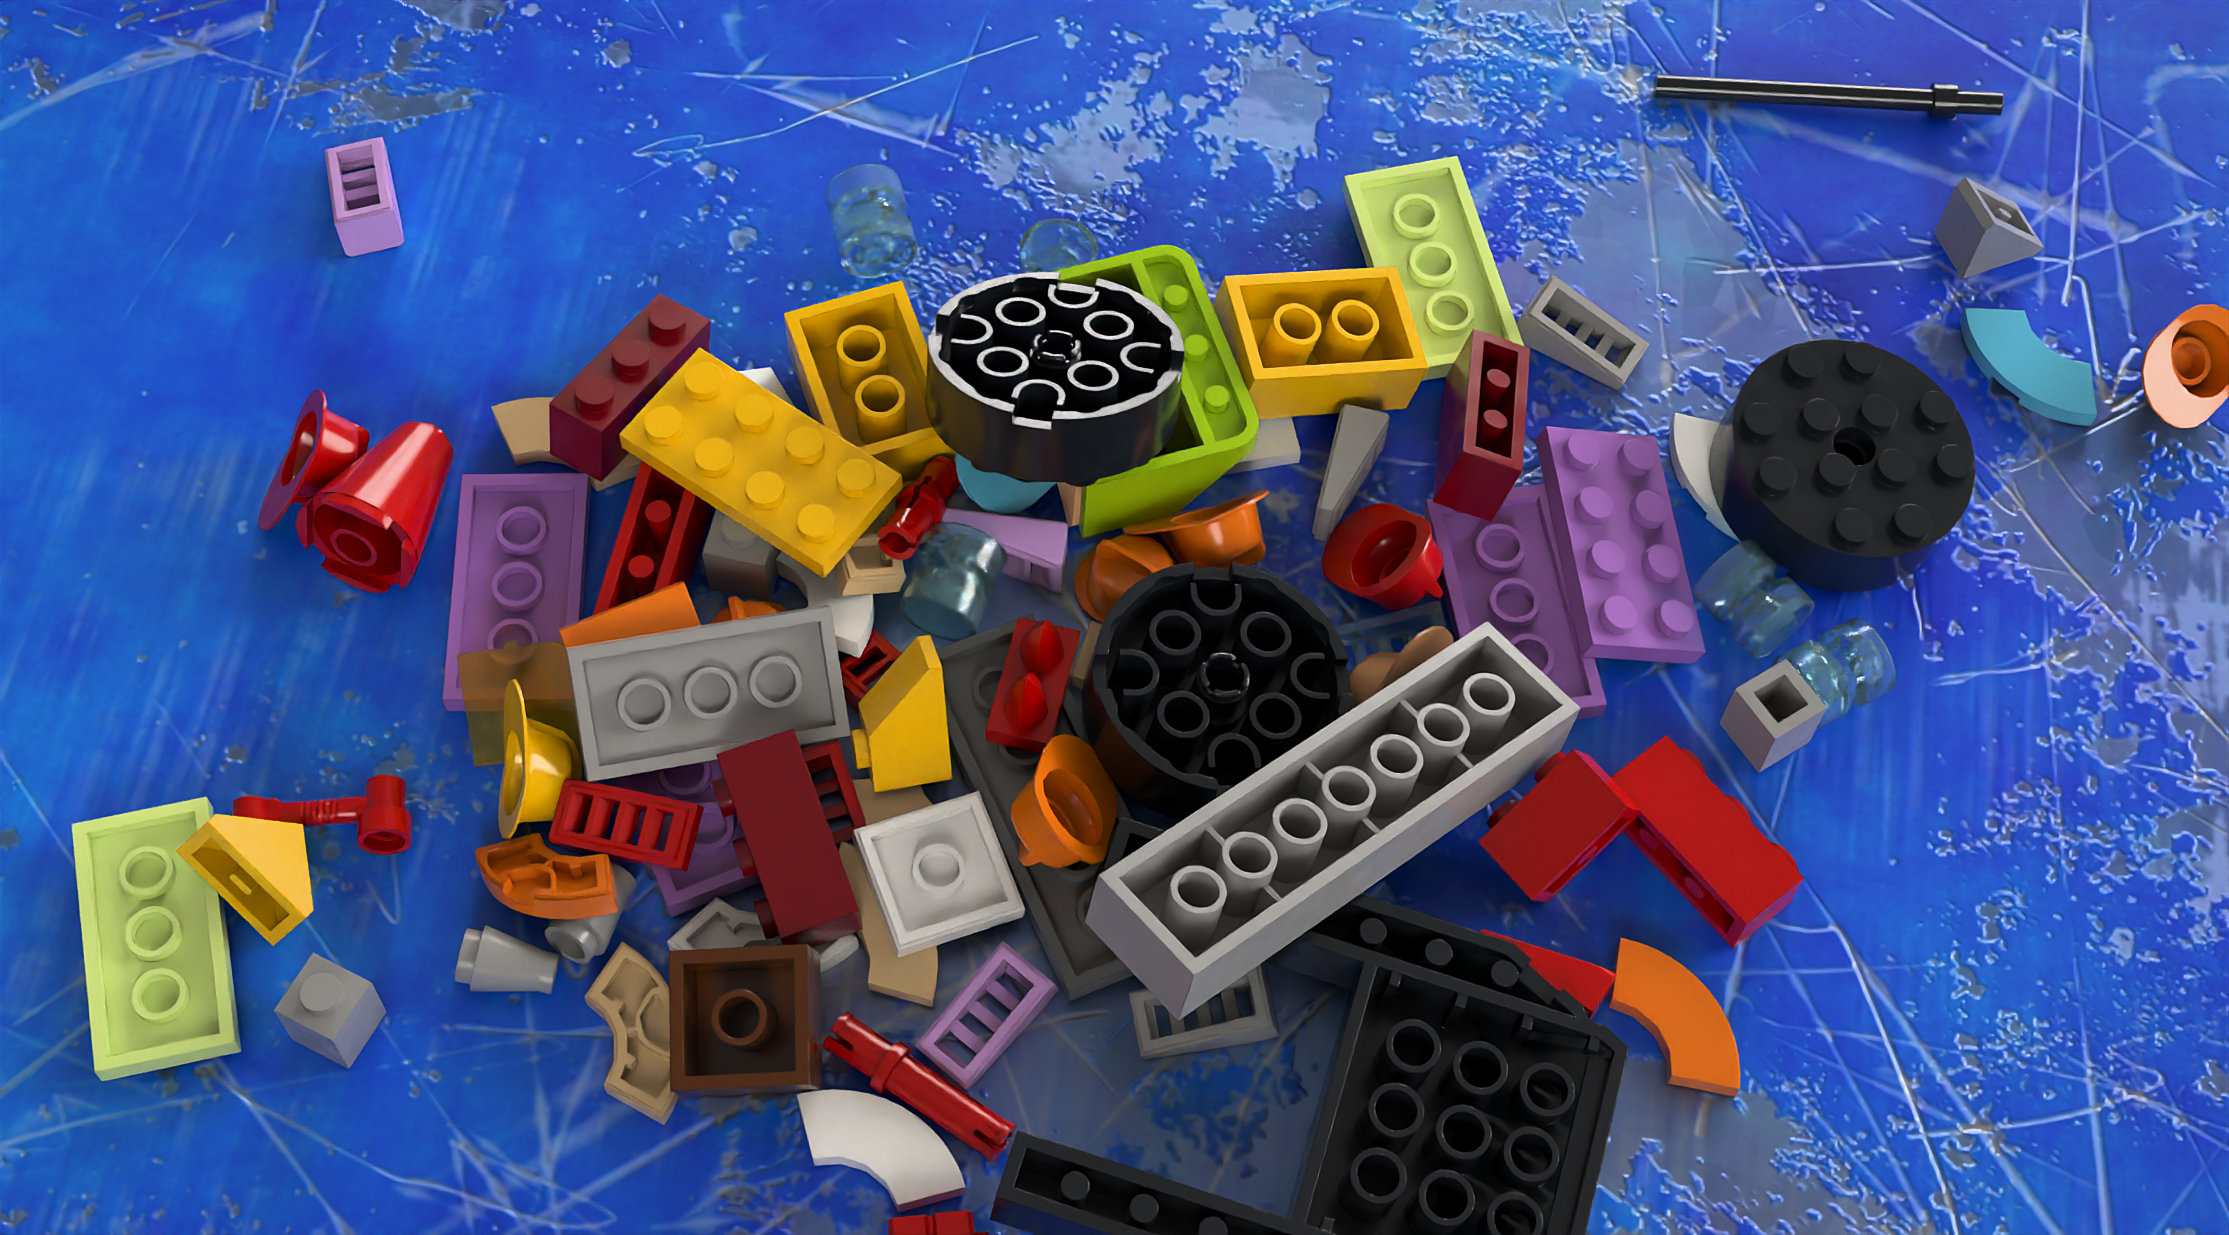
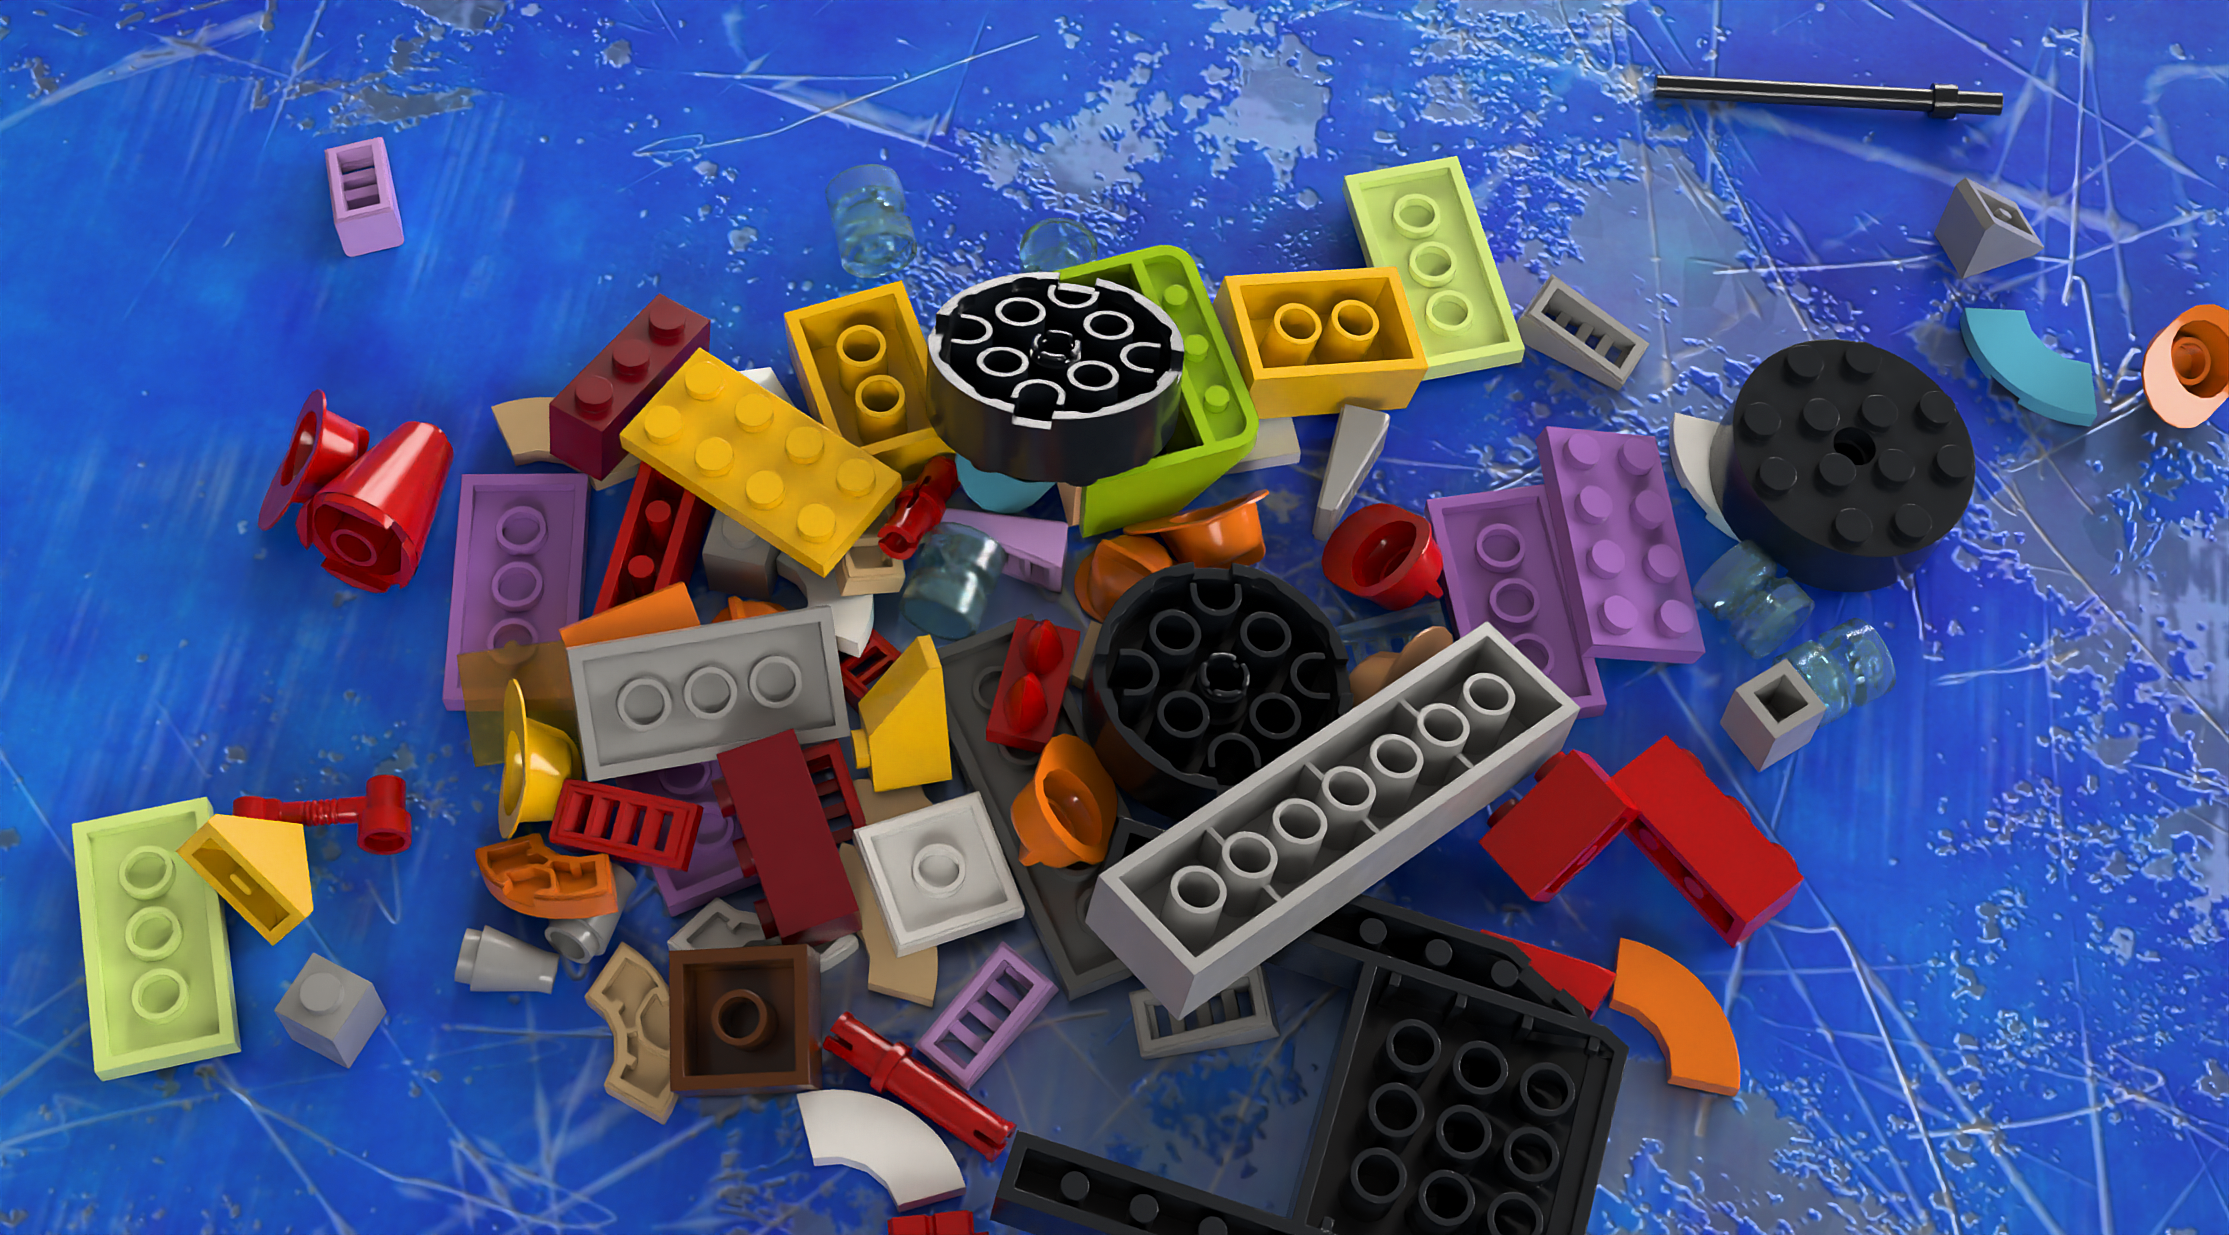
(1482, 425): dark red brick -> none

